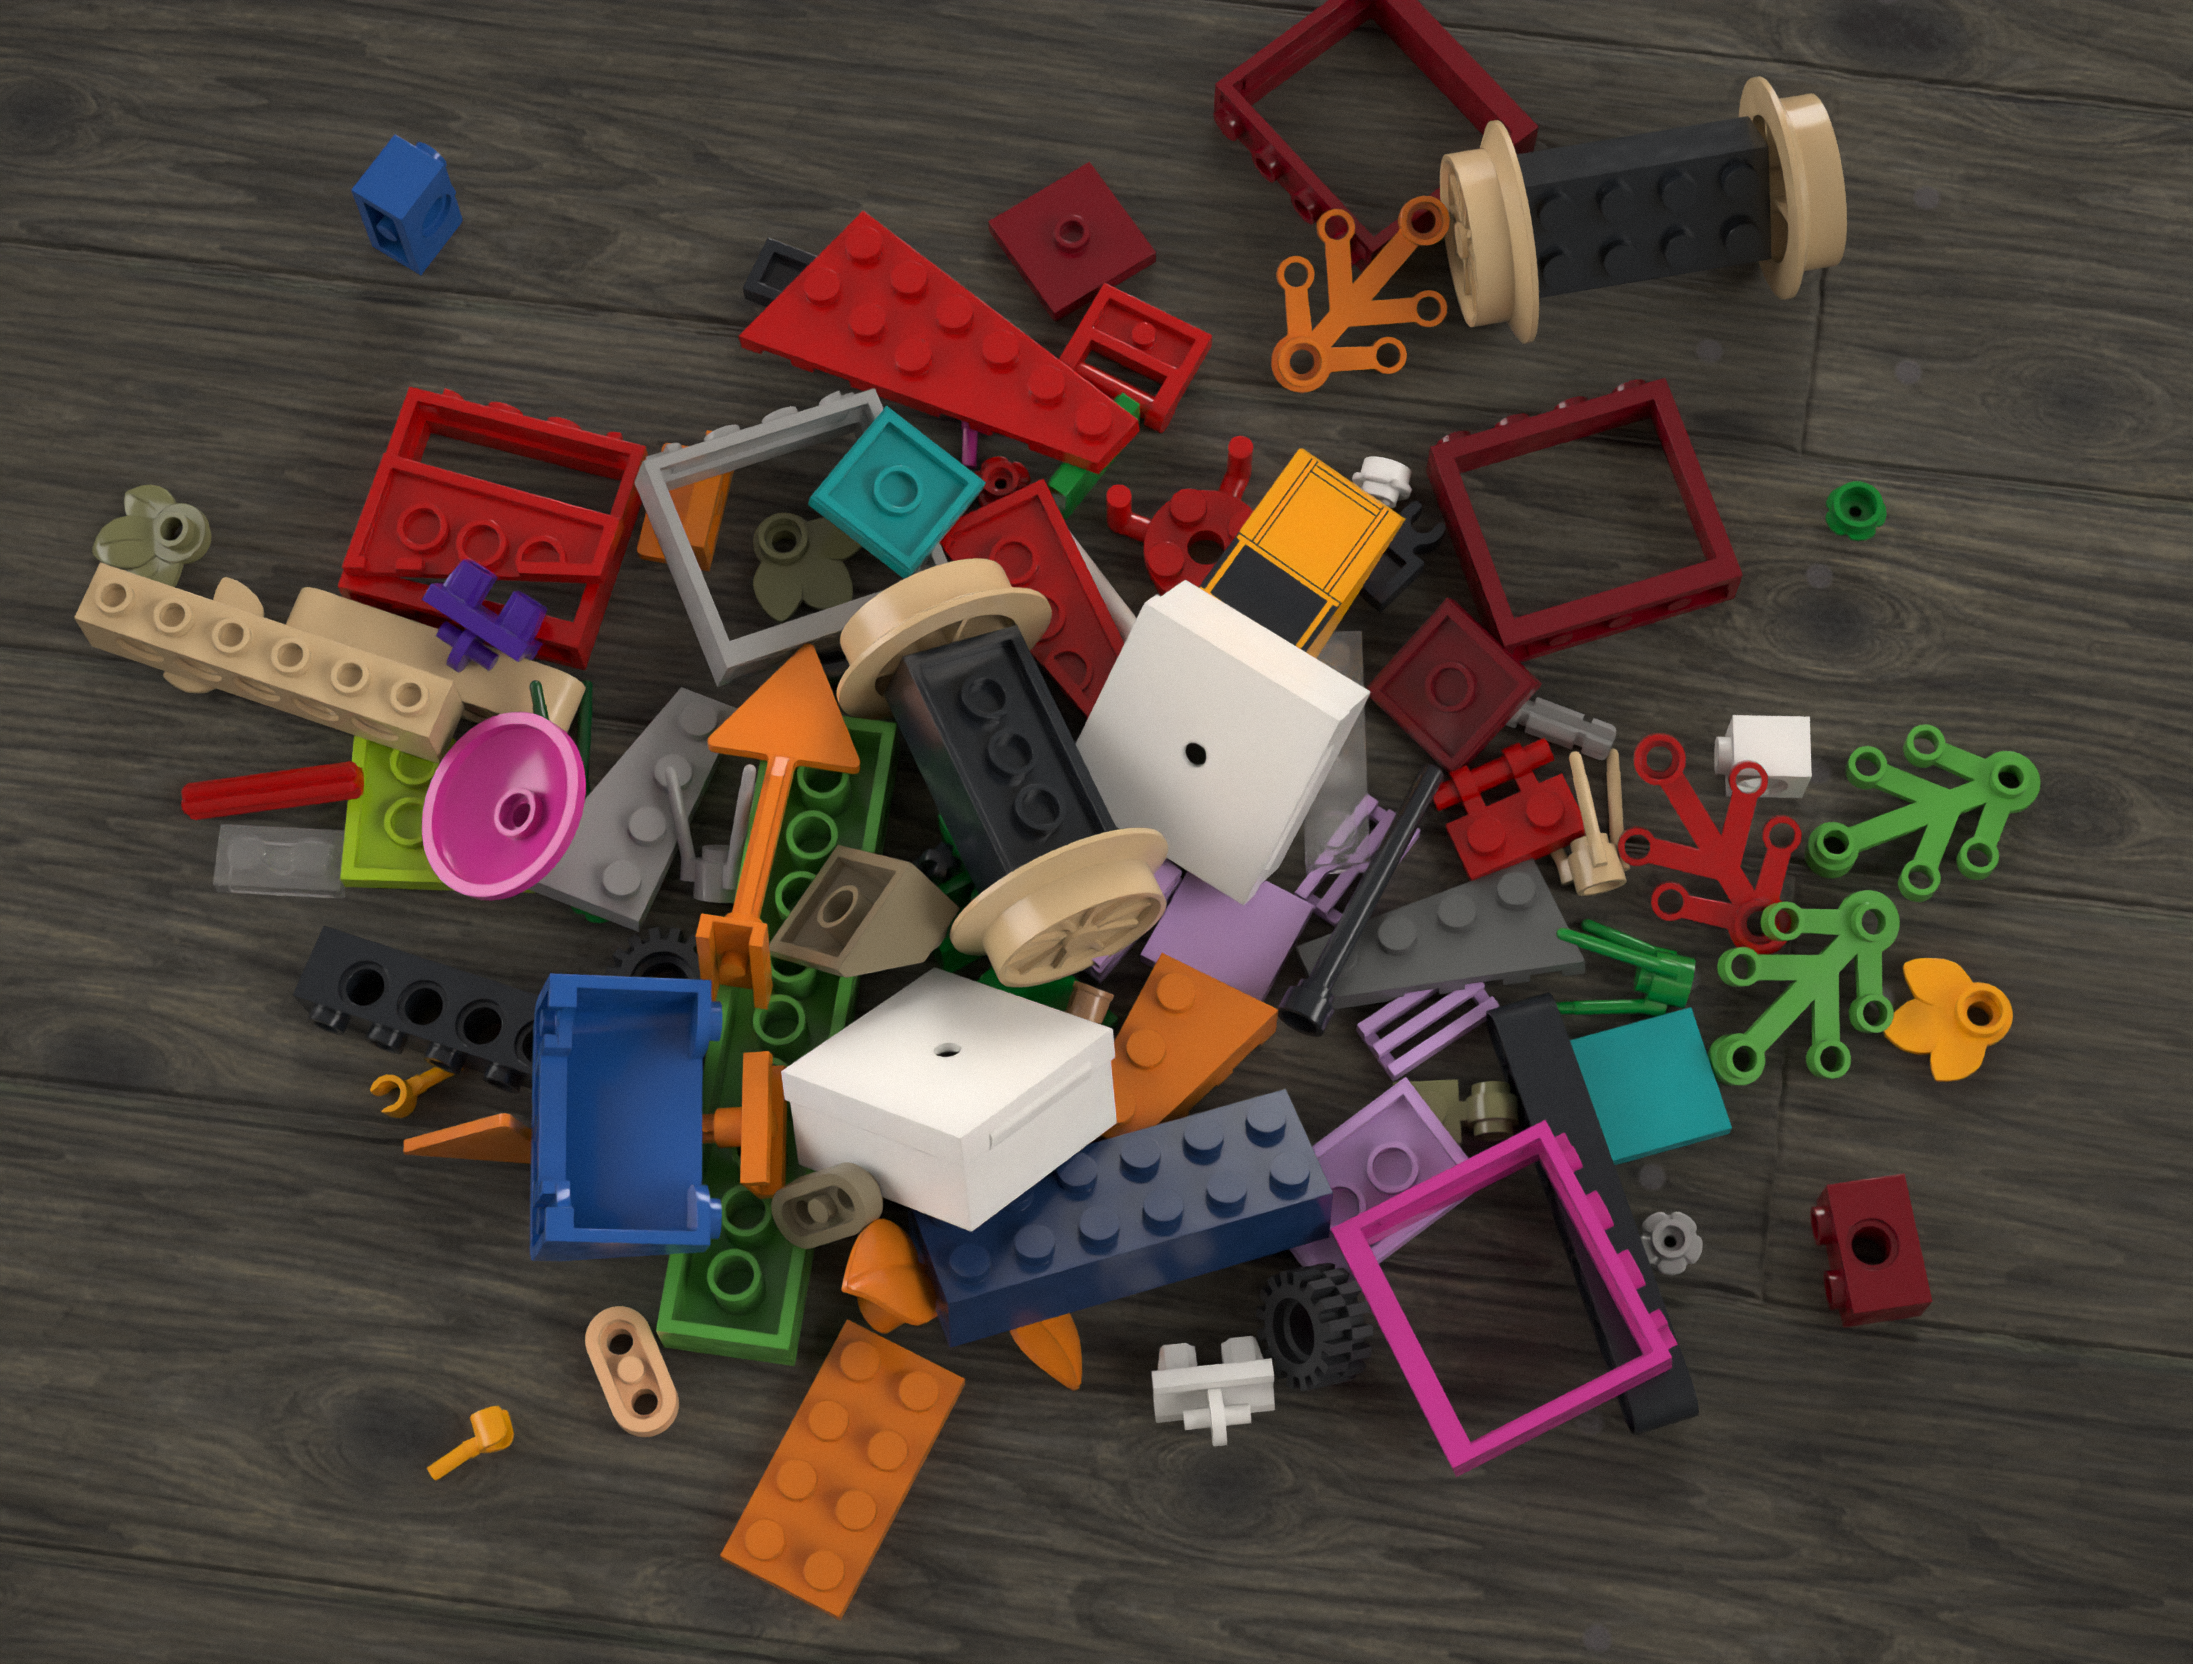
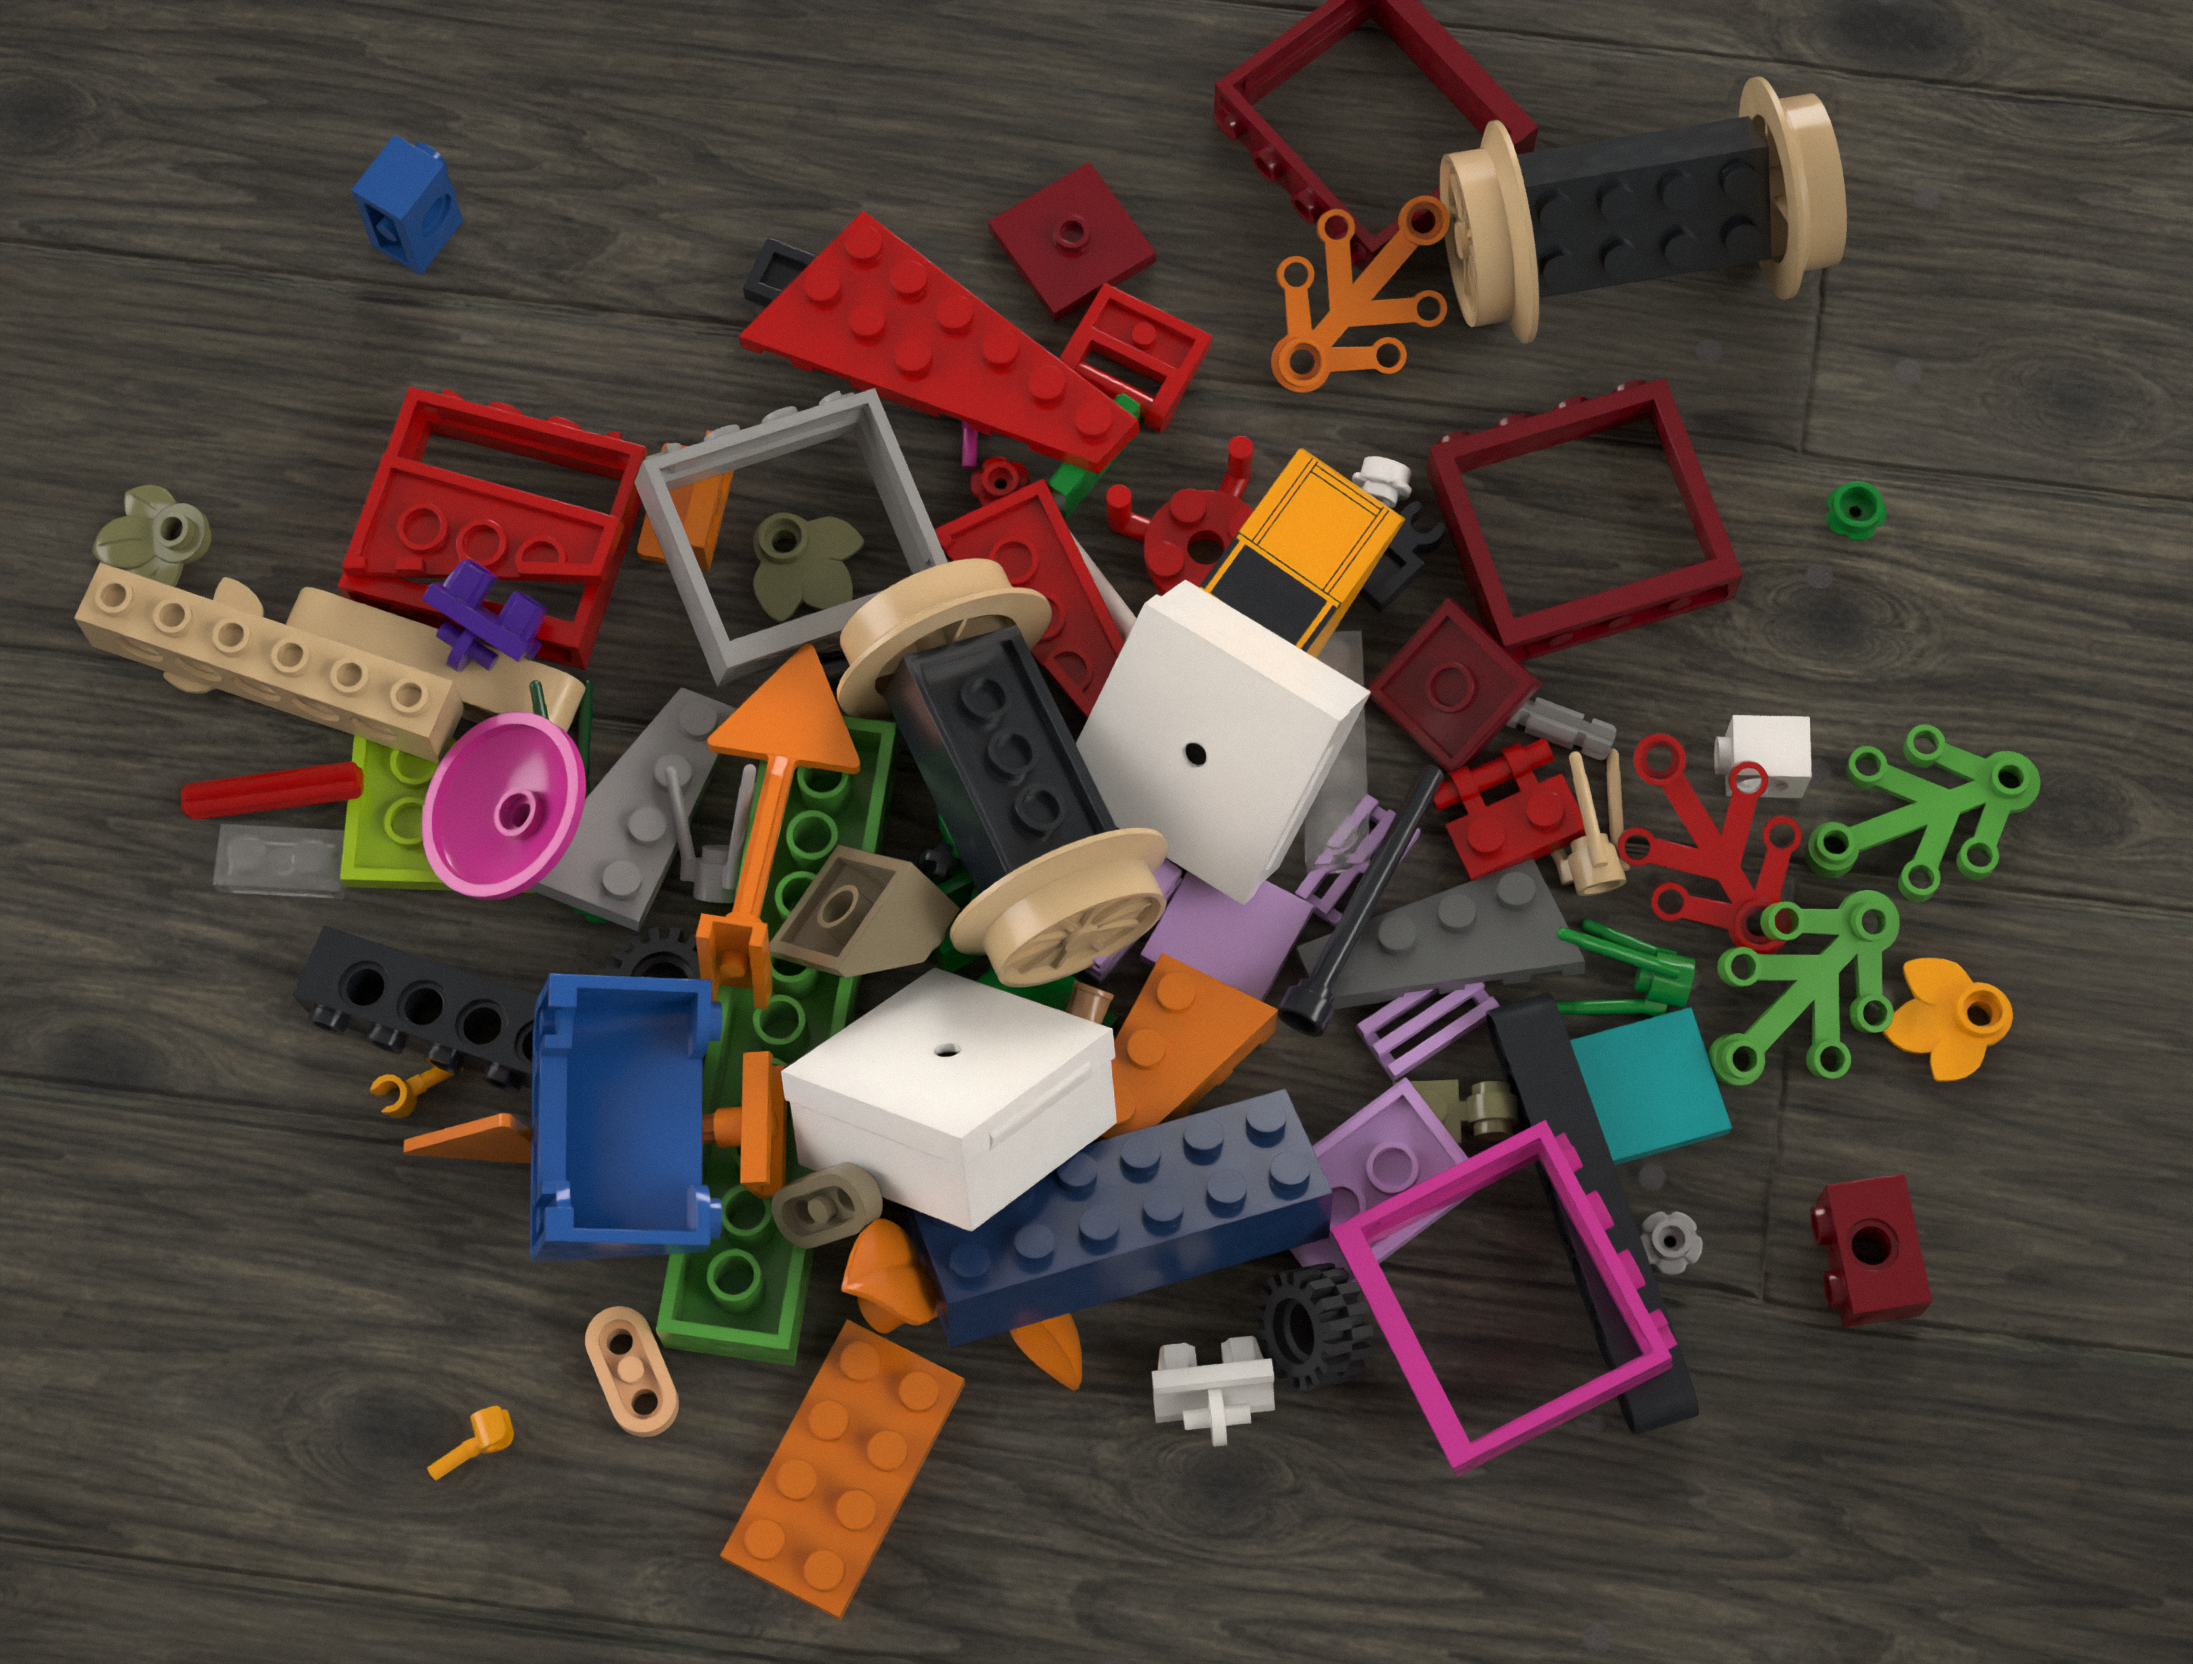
(896, 493): teal tile -> none

